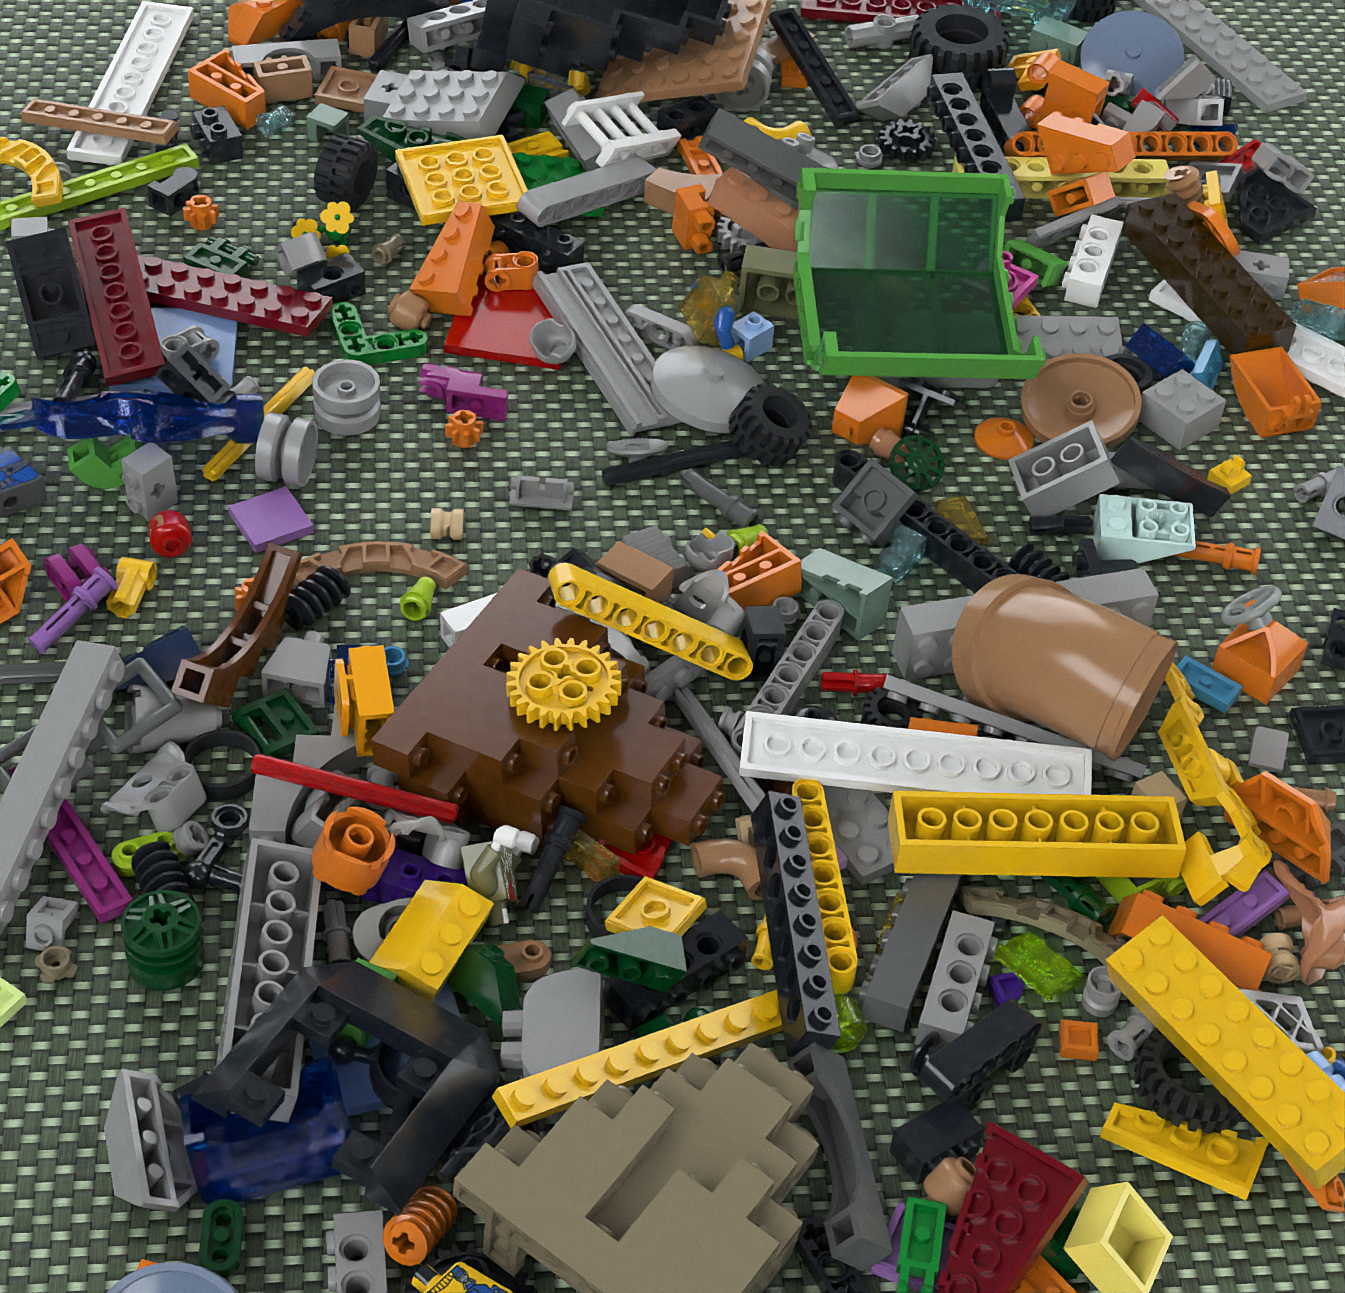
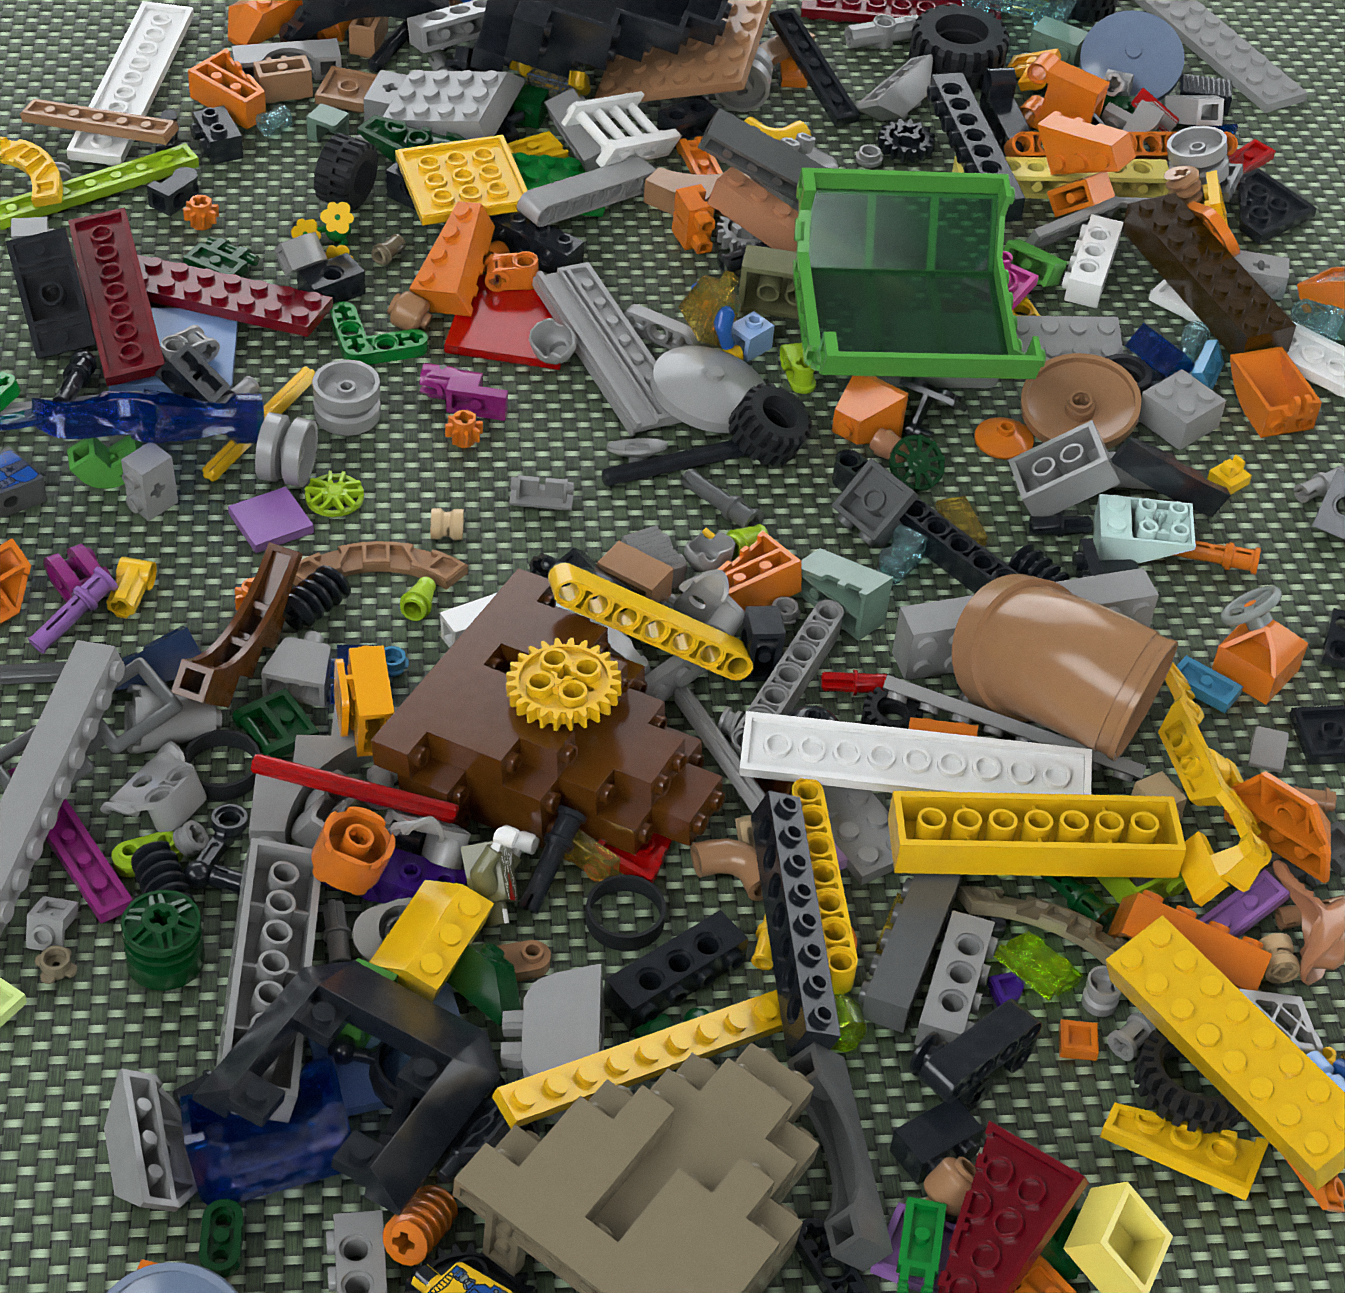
(169, 530): red head -> none
(334, 494): none -> lime wheel
(637, 956): dark green slope -> none
(656, 906): yellow plate -> none
(799, 375): none -> lime piece
(1187, 81): light grey slope -> none
(1202, 148): none -> light grey wheel
(1282, 167): light grey brick -> none

